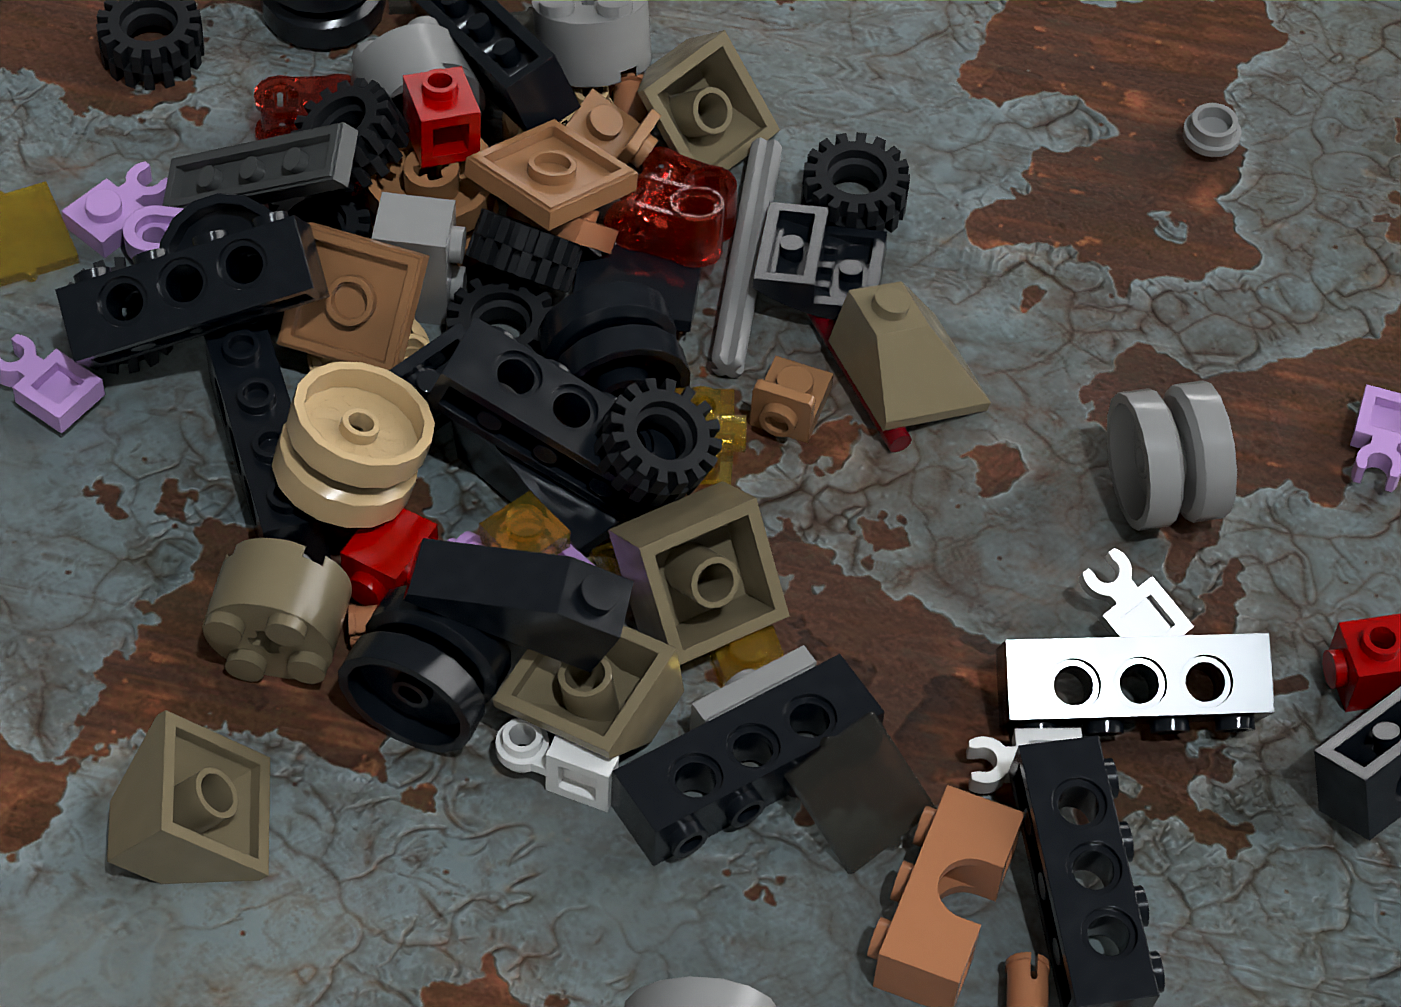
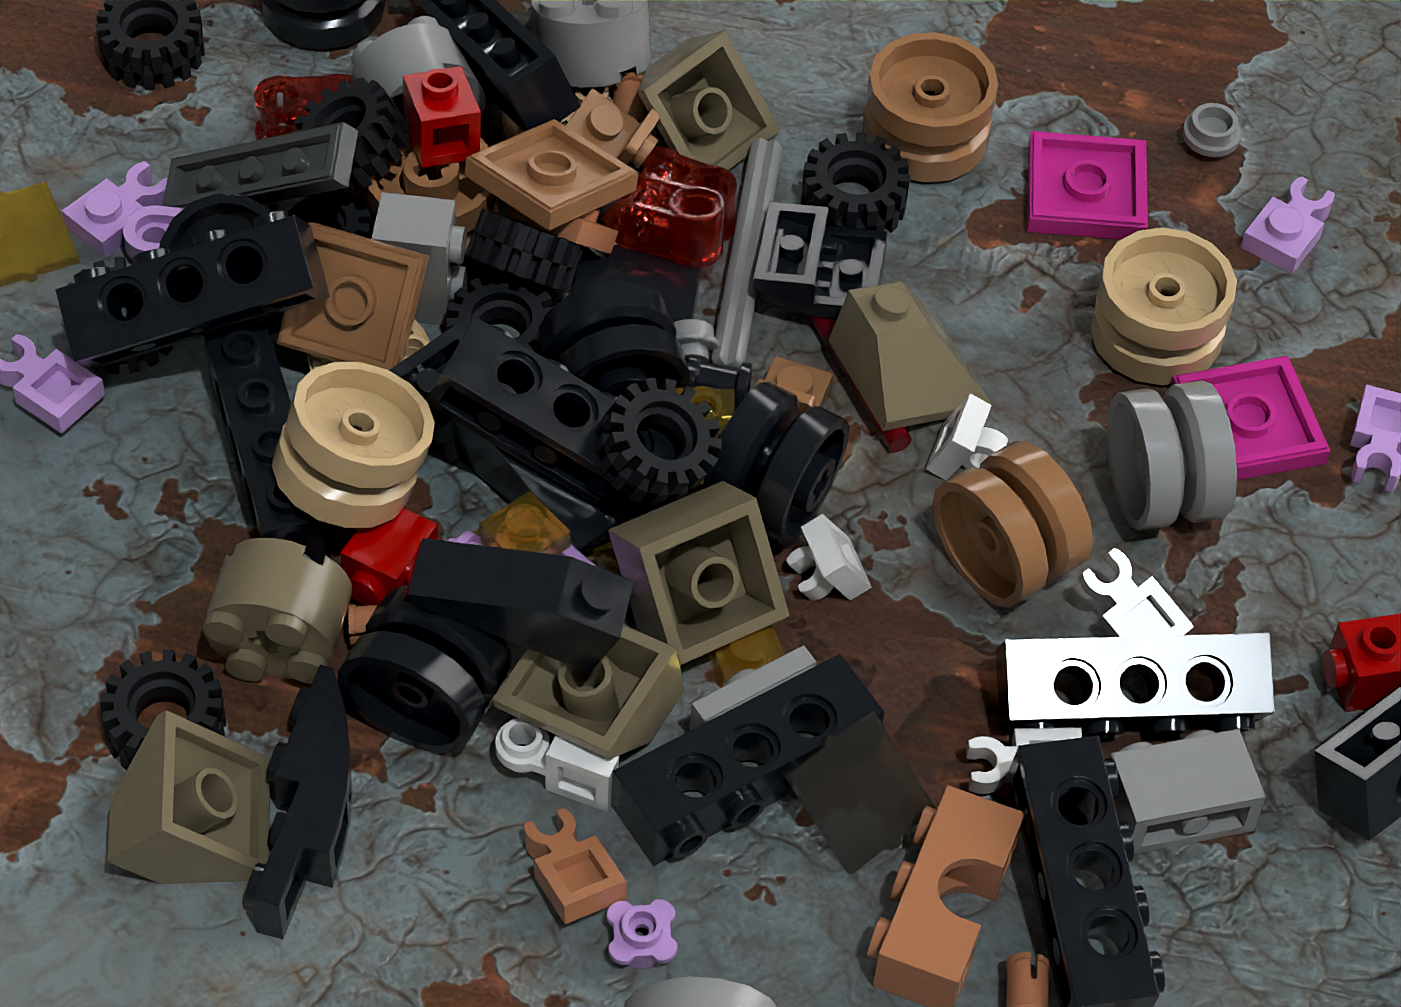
(154, 683): none -> black tyre
(313, 805): none -> black slope
(573, 874): none -> nougat plate
(642, 950): none -> lavender plate
(696, 338): none -> light grey plate
(721, 377): none -> black bush
(781, 457): none -> black wheel
(834, 561): none -> white tile
(932, 103): none -> medium nougat wheel
(965, 439): none -> white tile
(1012, 523): none -> medium nougat wheel
(1086, 185): none -> dark pink tile
(1162, 305): none -> tan wheel
(1187, 790): none -> light grey brick
(1267, 416): none -> dark pink tile
(1288, 230): none -> lavender plate

